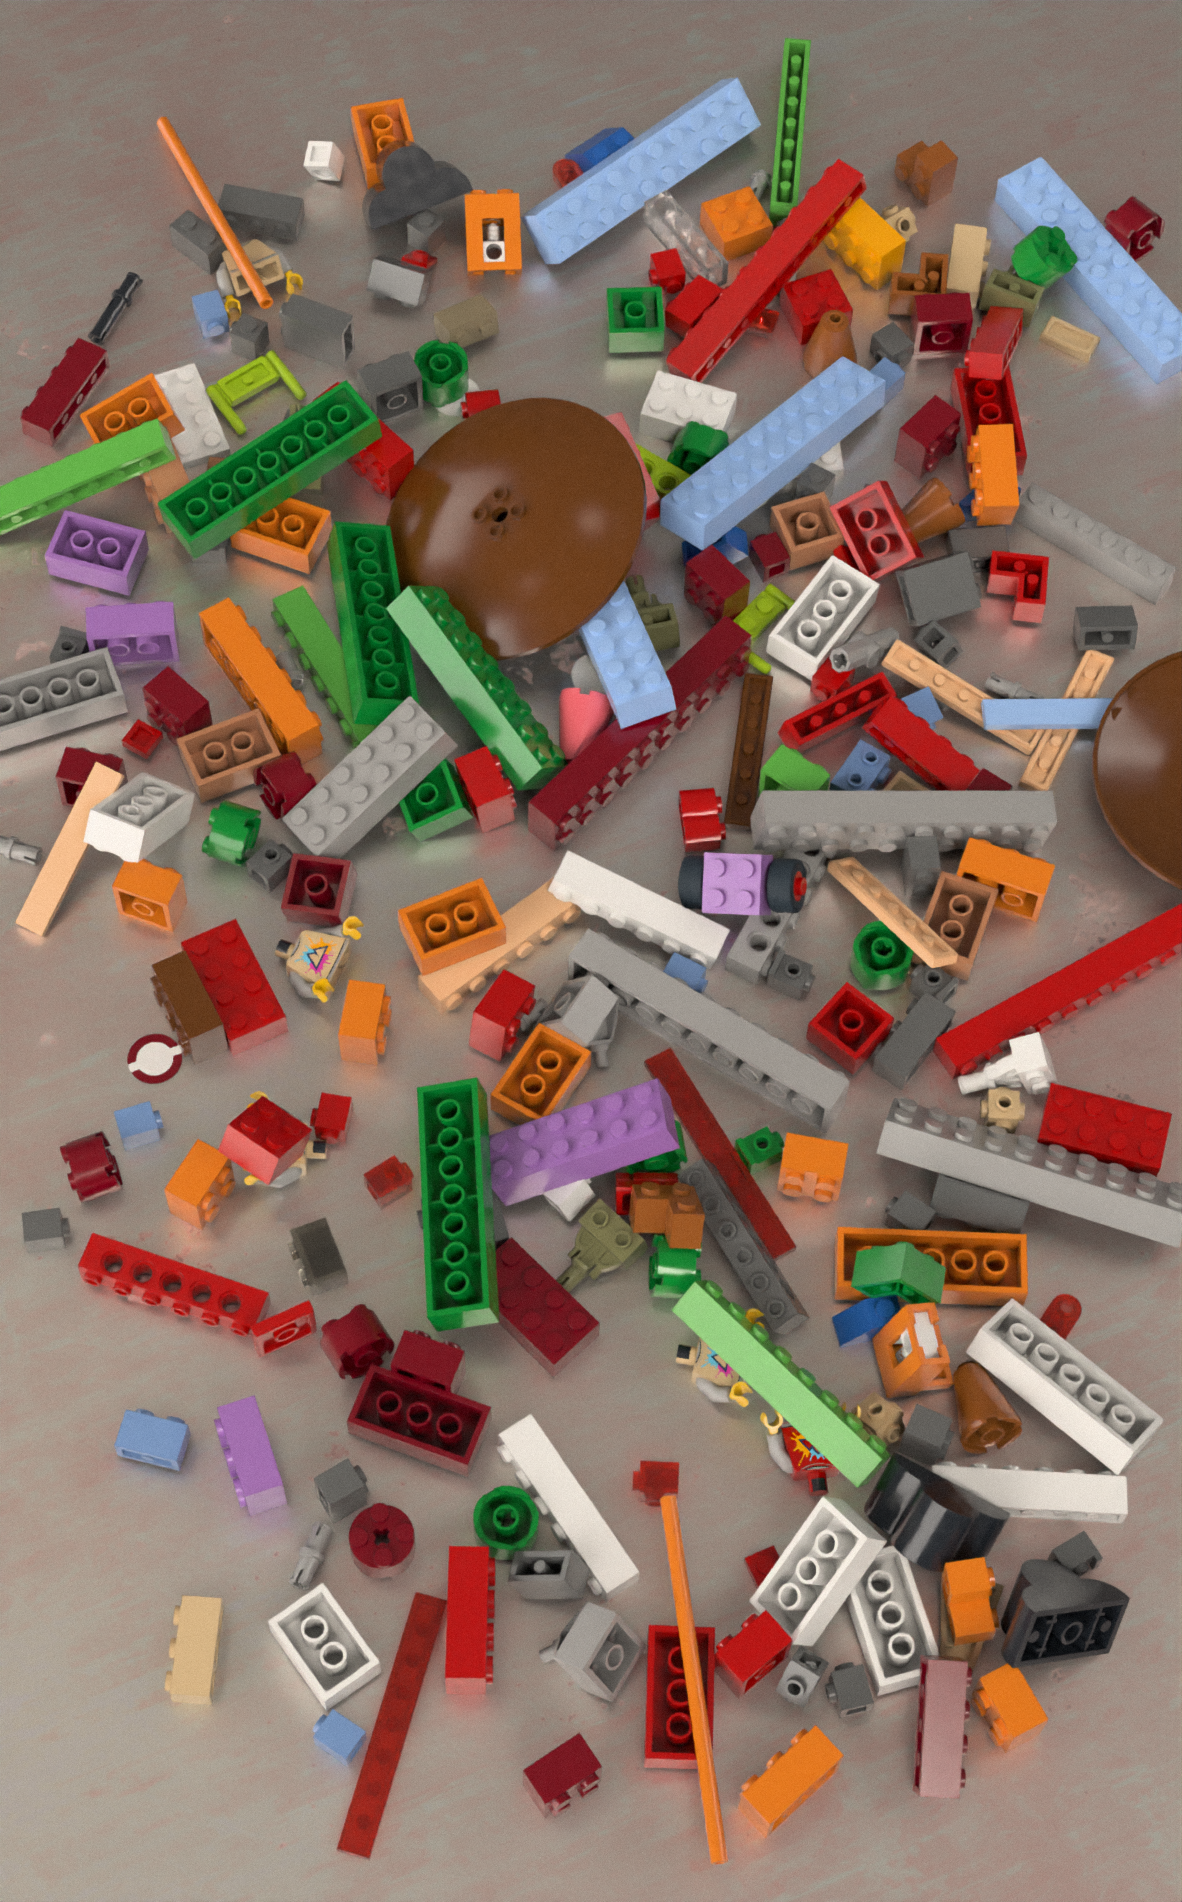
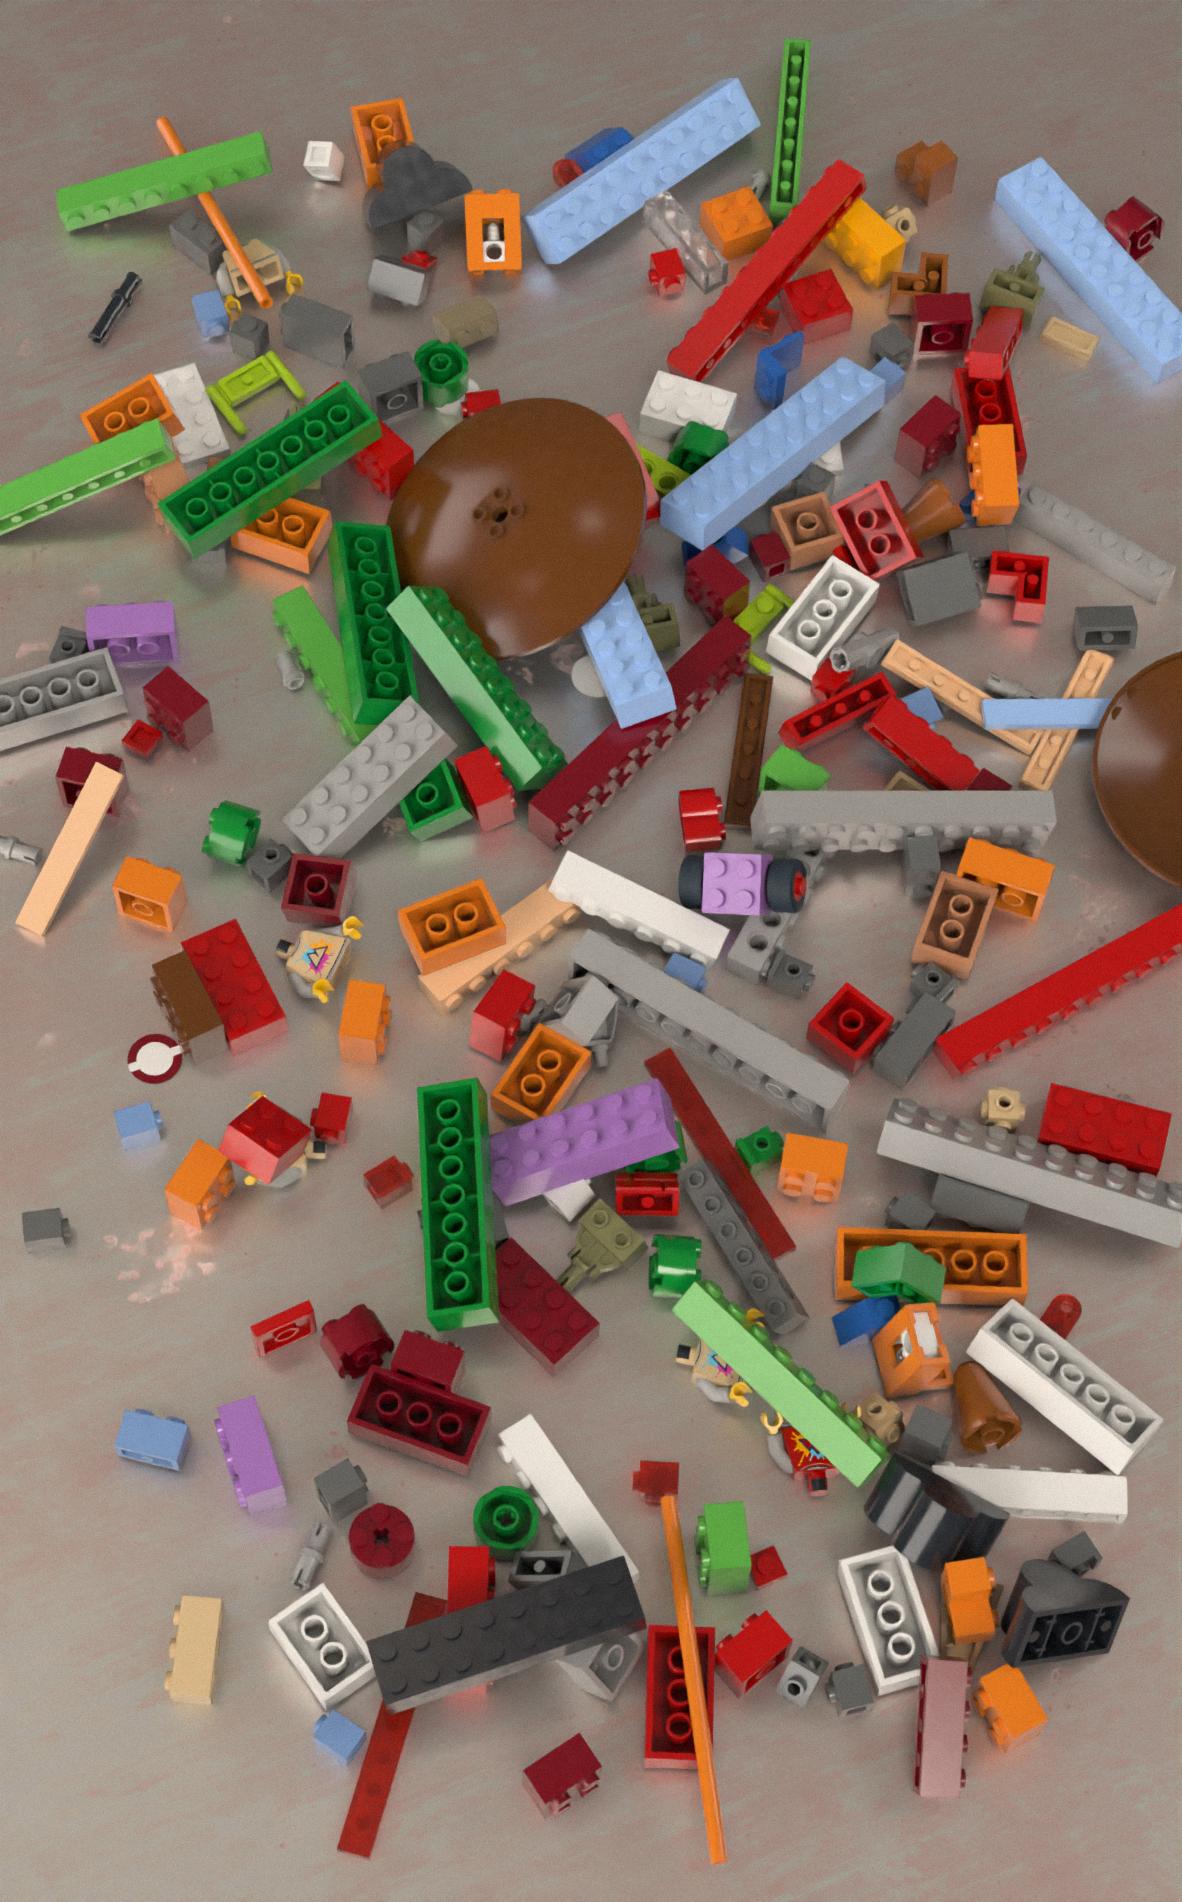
(64, 392): dark red brick -> none
(92, 1167): dark red brick -> none
(97, 552): medium lavender brick -> none
(103, 1252): red brick -> none
(138, 817): white brick -> none
(164, 181): none -> bright green brick
(226, 754): nougat brick -> none
(259, 680): orange brick -> none
(262, 211): dark grey brick -> none
(283, 783): dark red brick -> none
(318, 1257): clear smoke brick -> none
(506, 1635): none -> black brick
(581, 719): coral cone -> none
(635, 319): green brick -> none
(669, 1211): dark orange brick -> none
(690, 304): red brick -> none
(723, 1549): none -> bright green brick
(773, 366): none -> blue bracket
(789, 1780): orange brick -> none
(818, 1570): white brick -> none
(829, 343): dark orange cone -> none
(862, 769): medium blue brick -> none
(880, 958): green brick -> none
(892, 912): light nougat tile -> none
(938, 644): dark grey brick -> none
(967, 261): tan brick -> none
(1027, 1067): white brick -> none
(1043, 256): green brick -> none

